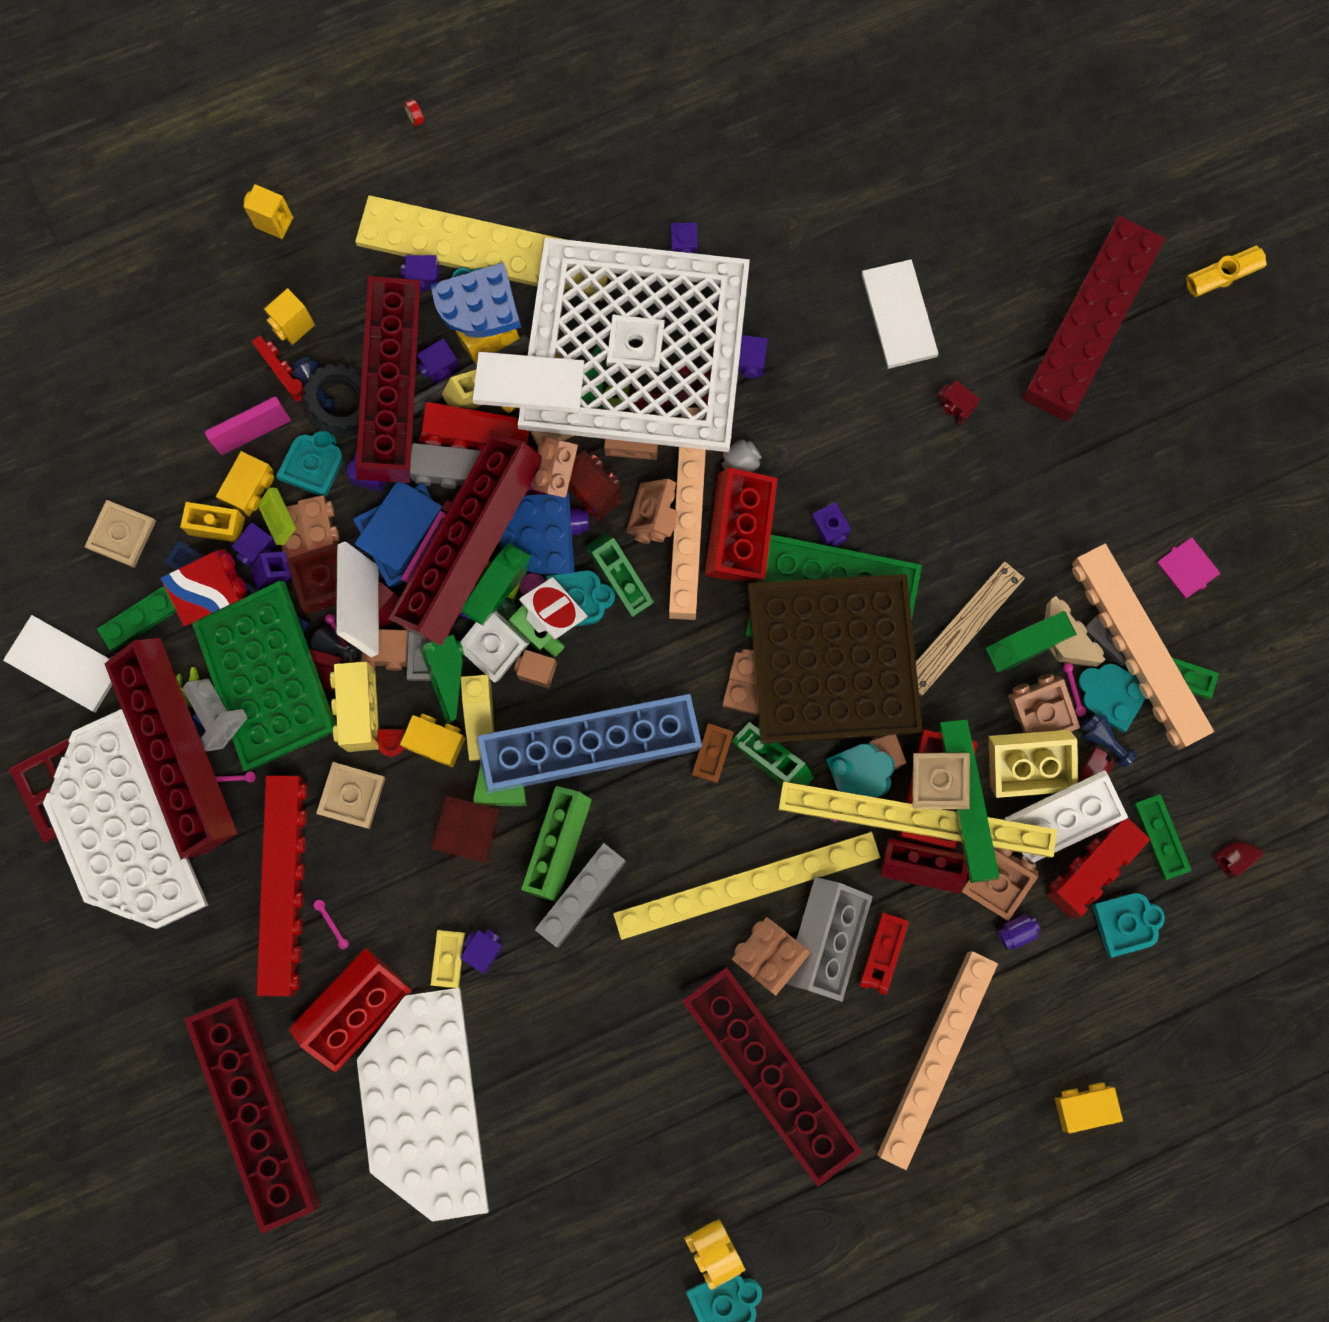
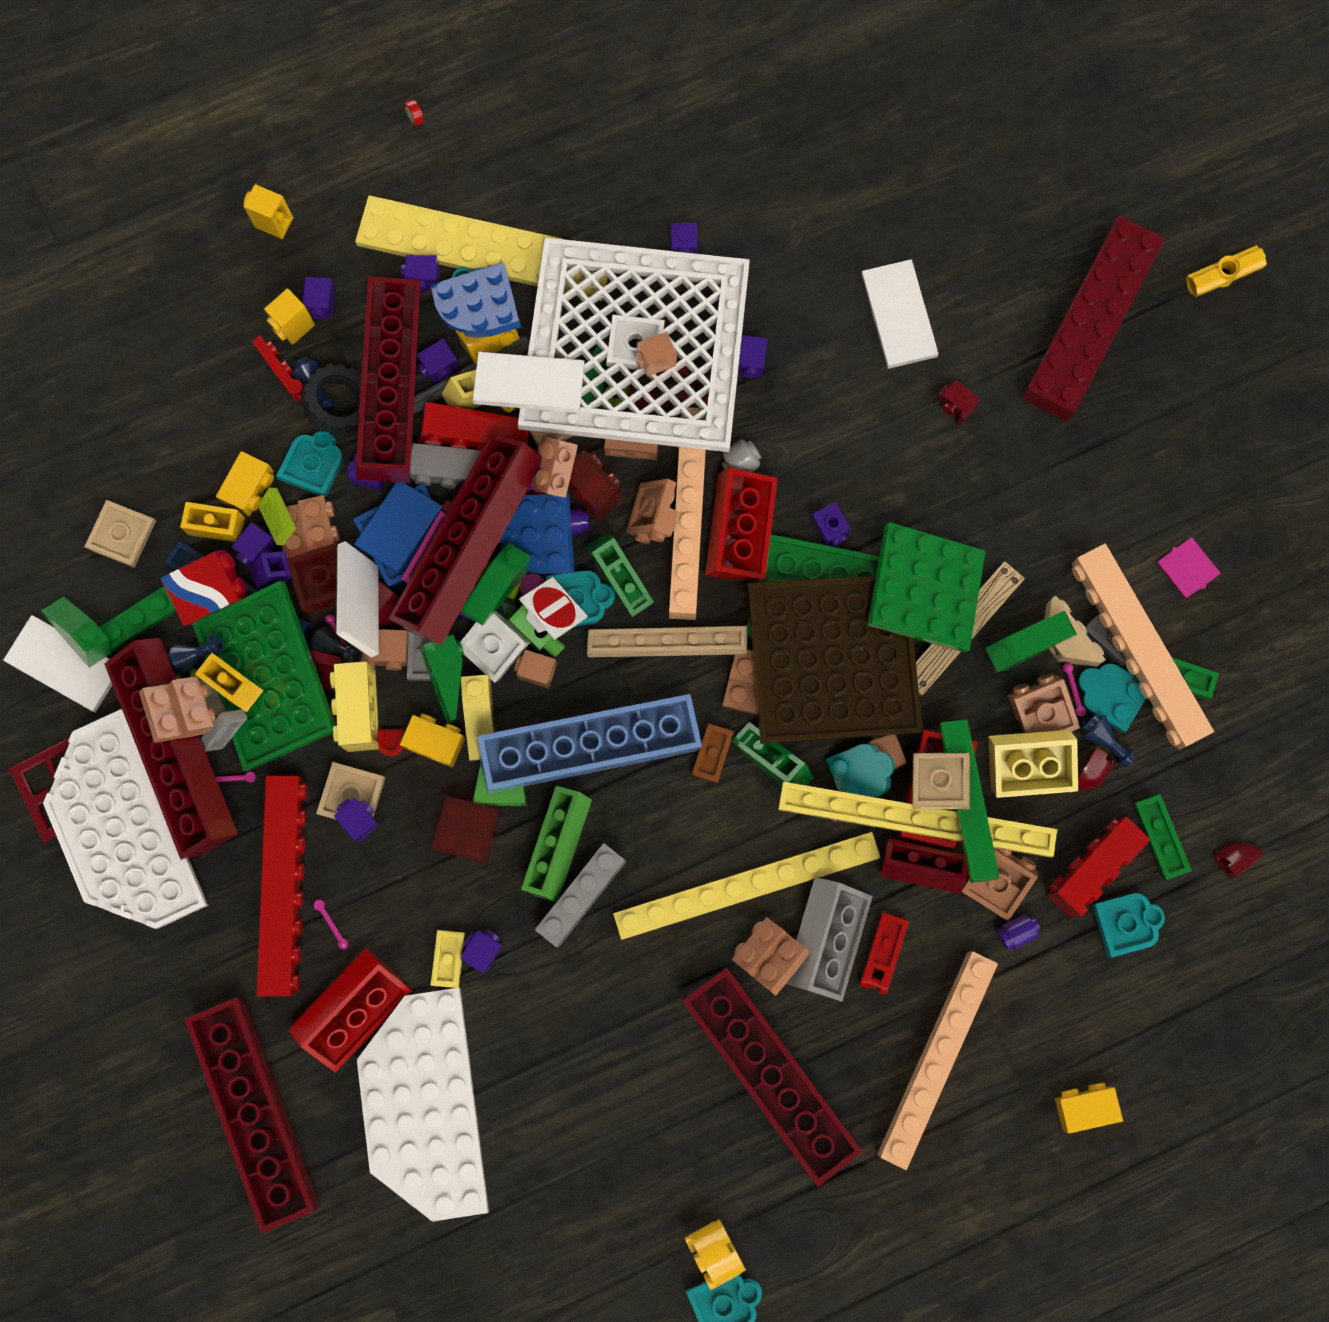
(78, 631): none -> green slope
(177, 709): none -> nougat plate
(185, 657): none -> dark blue piece
(229, 682): none -> yellow brick
(247, 426): dark pink tile -> none
(319, 297): none -> dark purple brick
(356, 818): none -> dark purple brick
(655, 354): none -> nougat brick
(667, 641): none -> tan tile
(926, 587): none -> green plate
(1075, 811): white plate -> none

